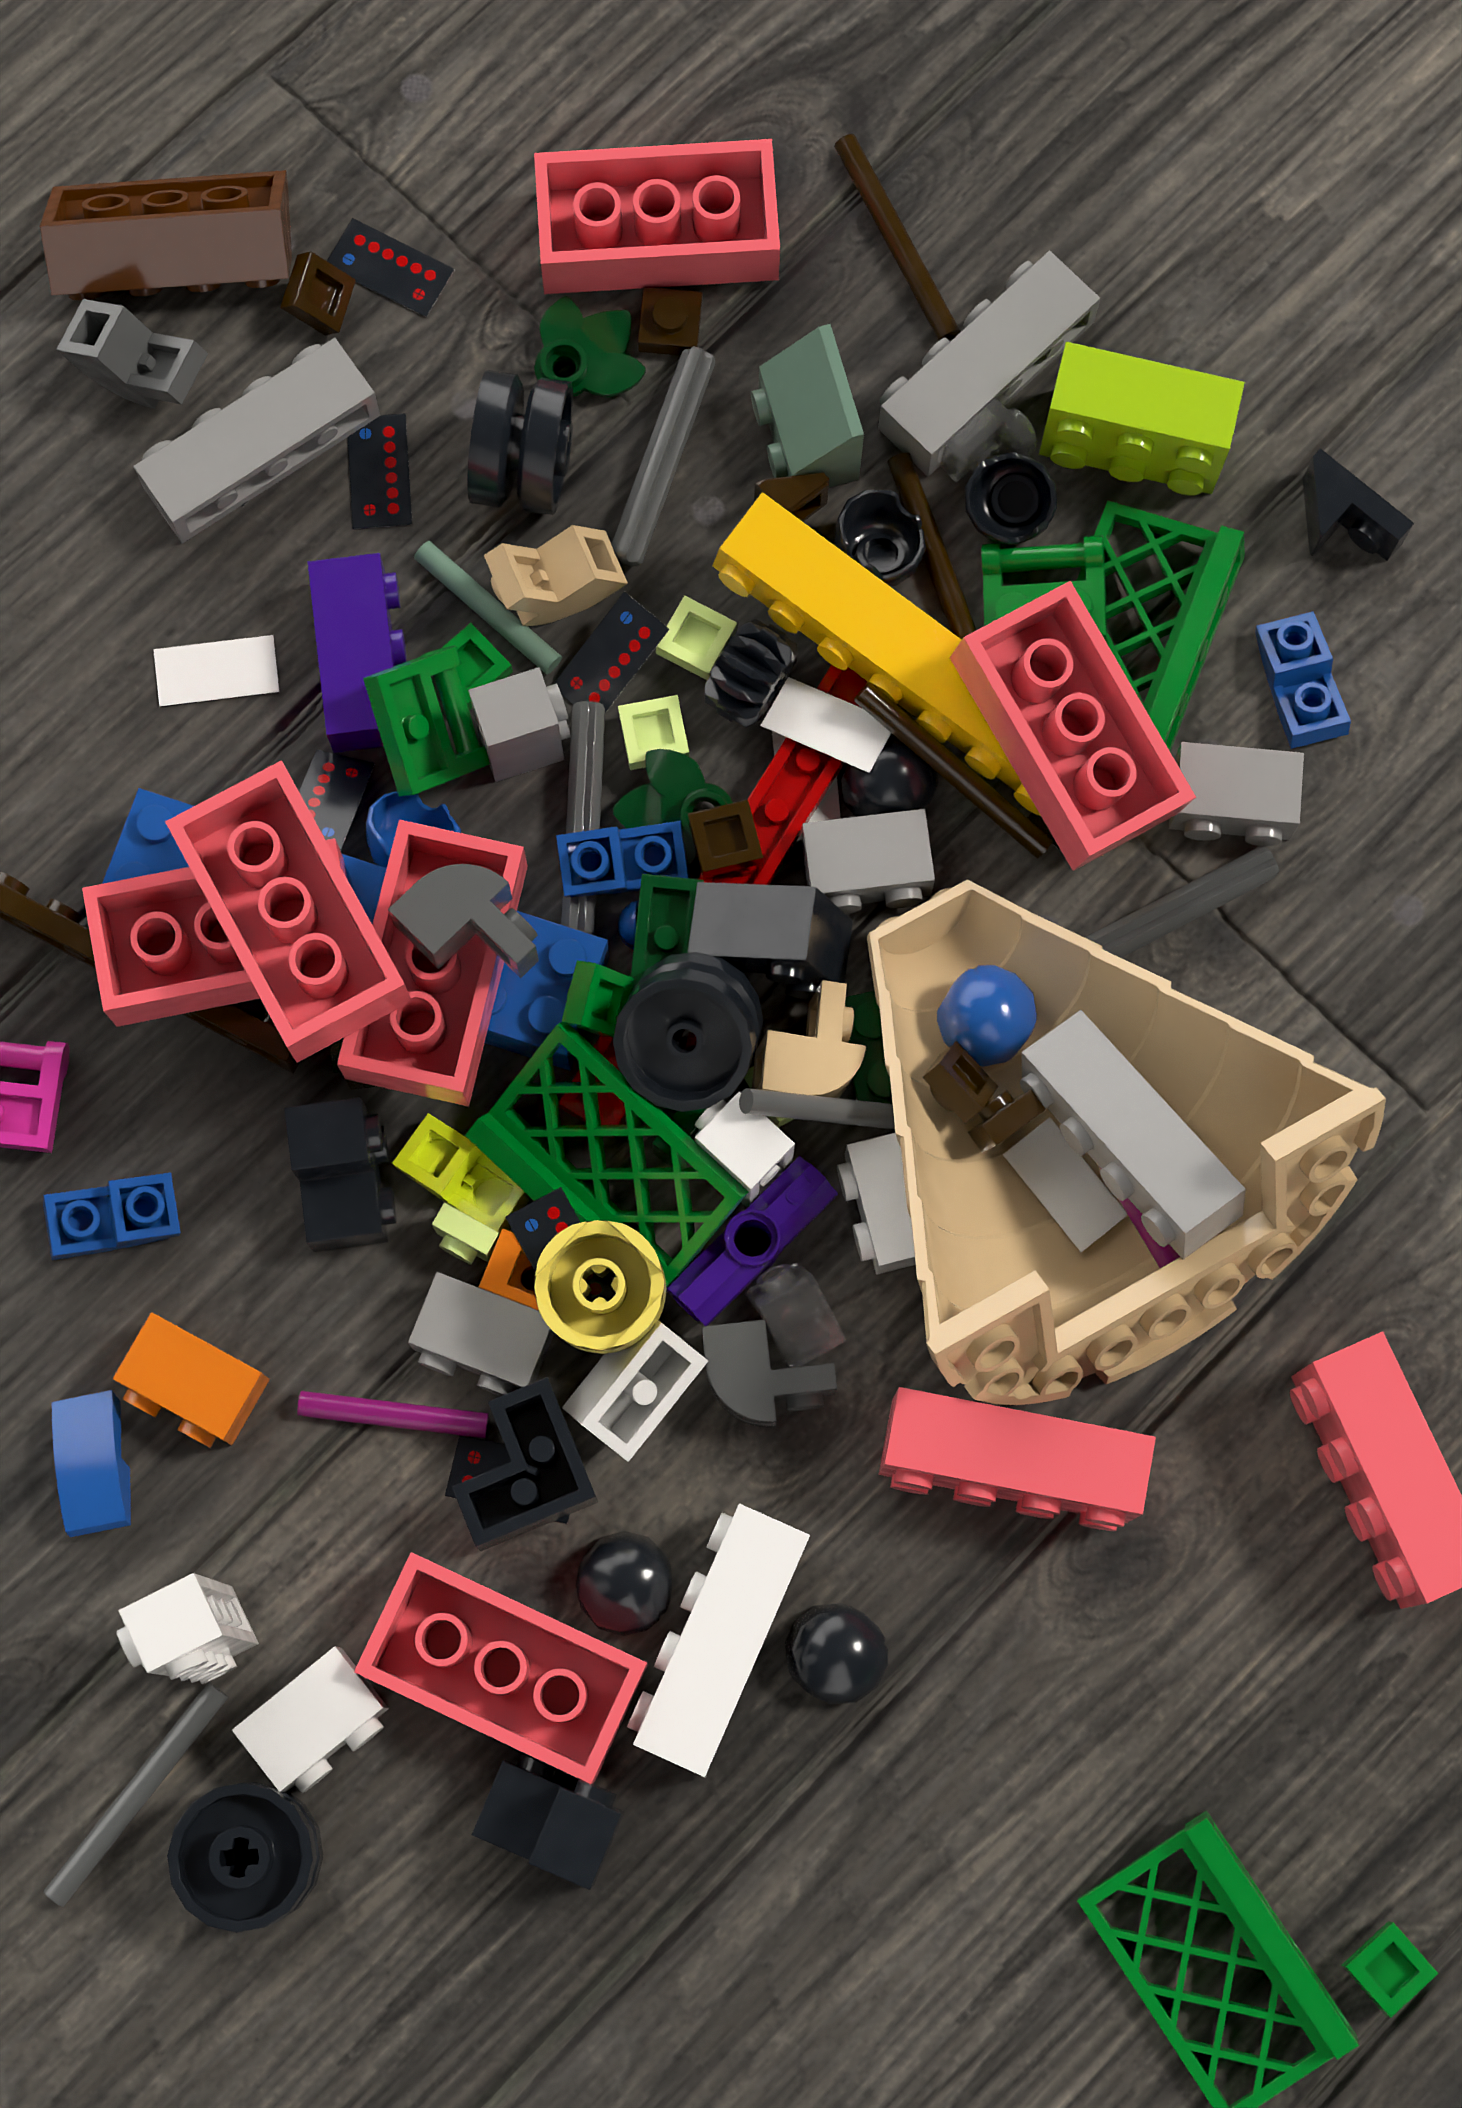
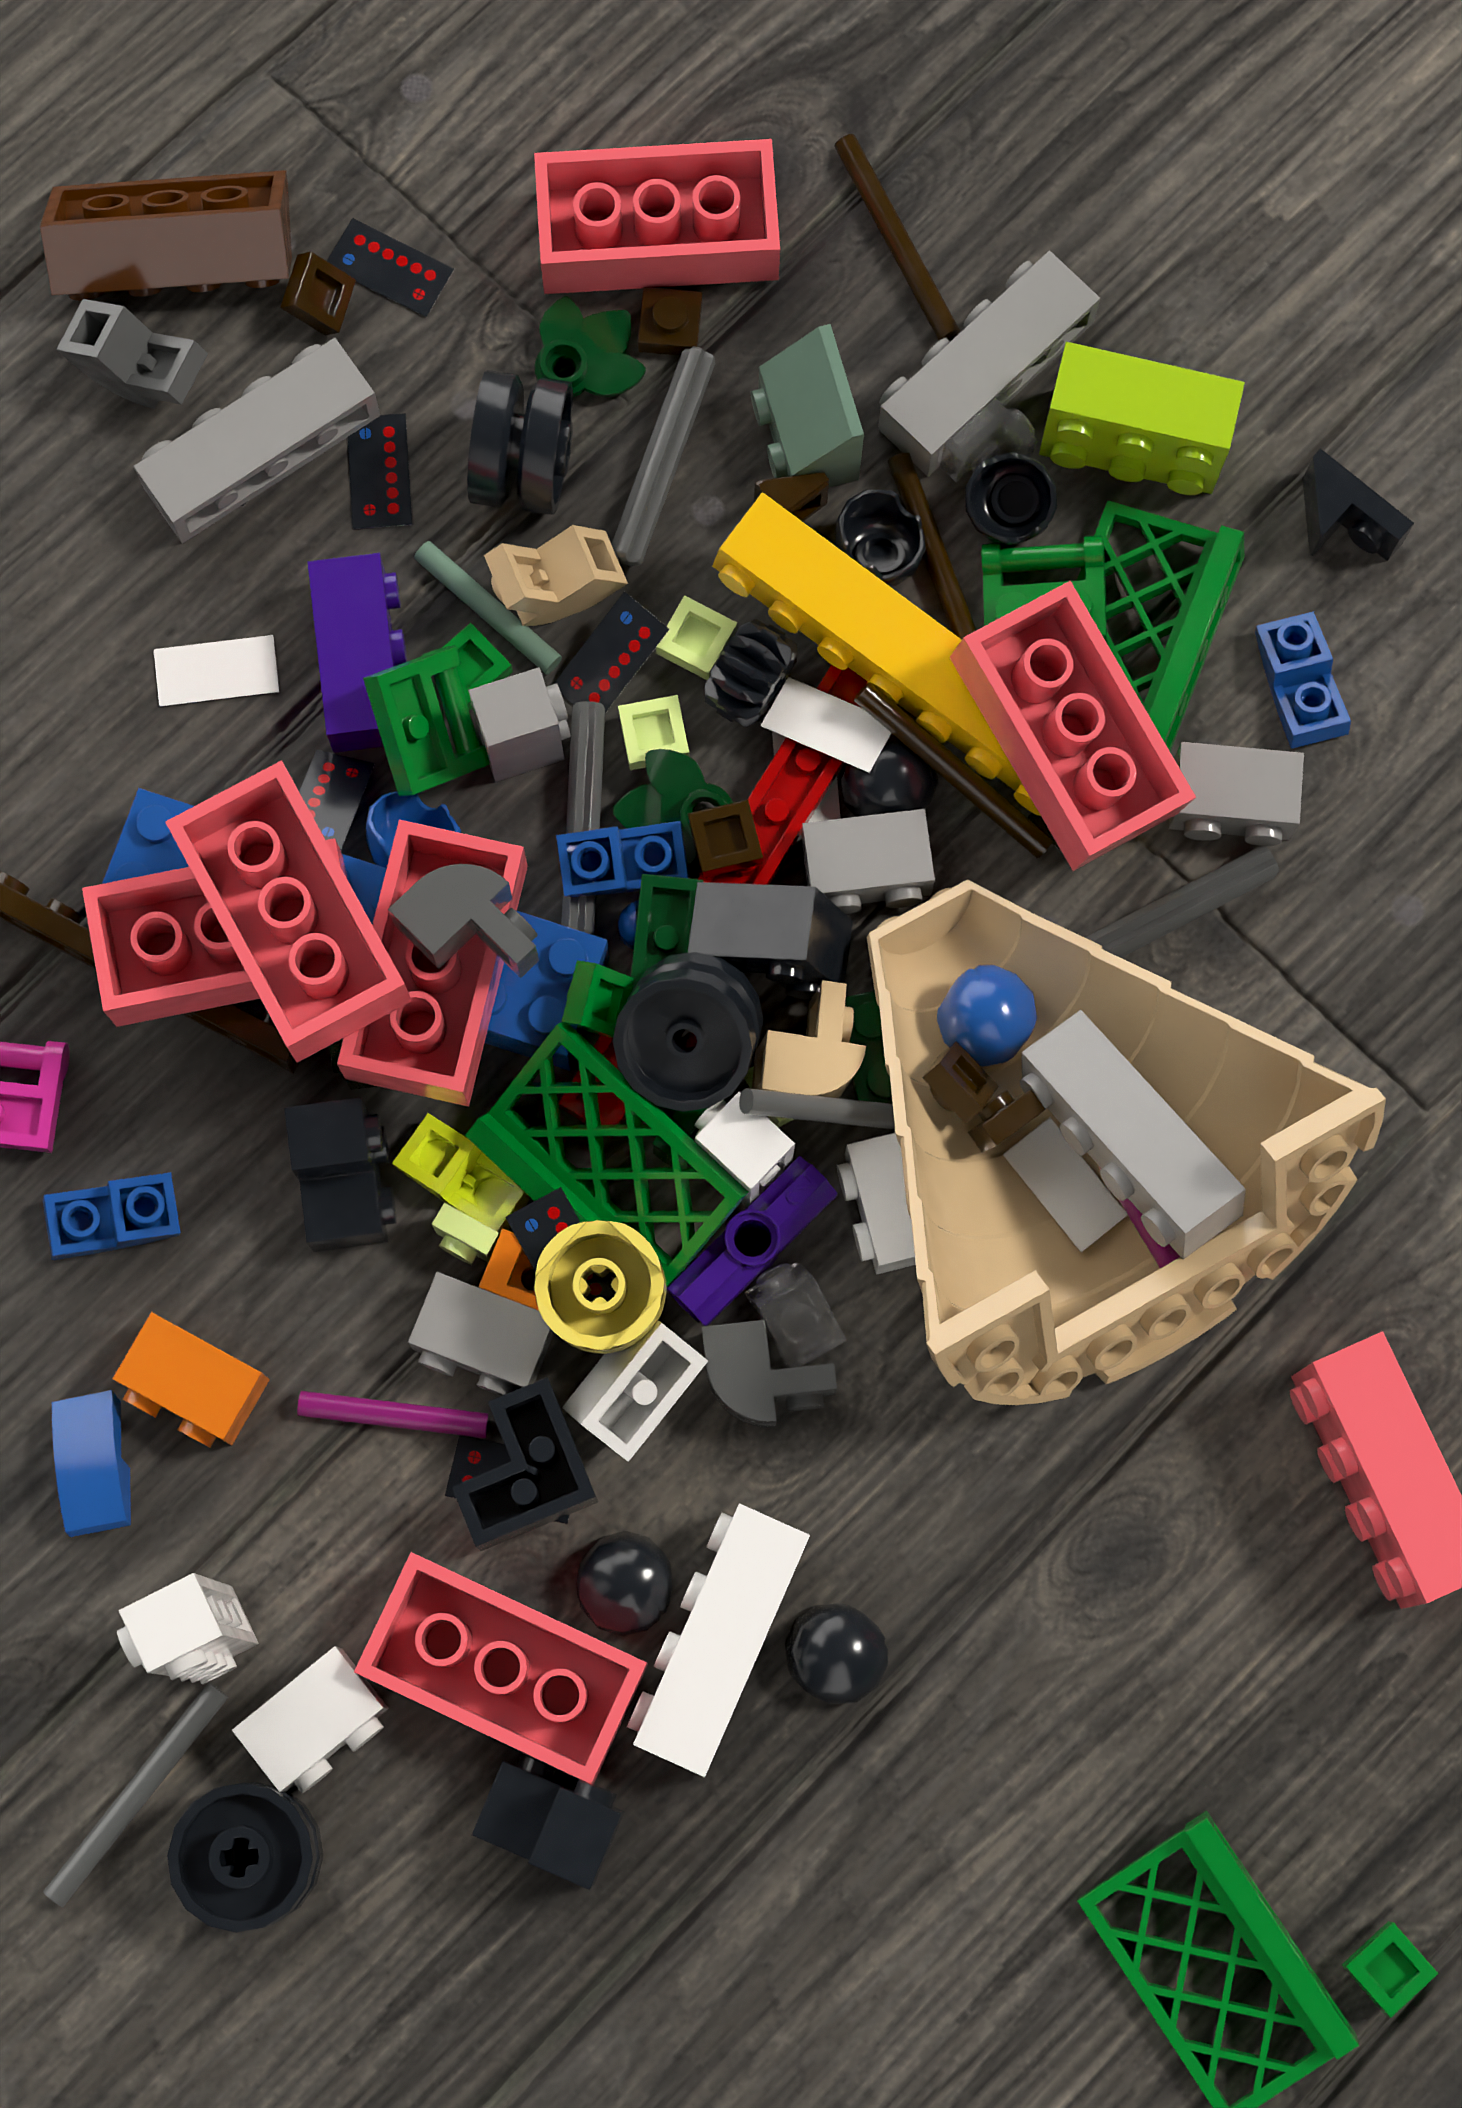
(1016, 1457): coral brick -> none

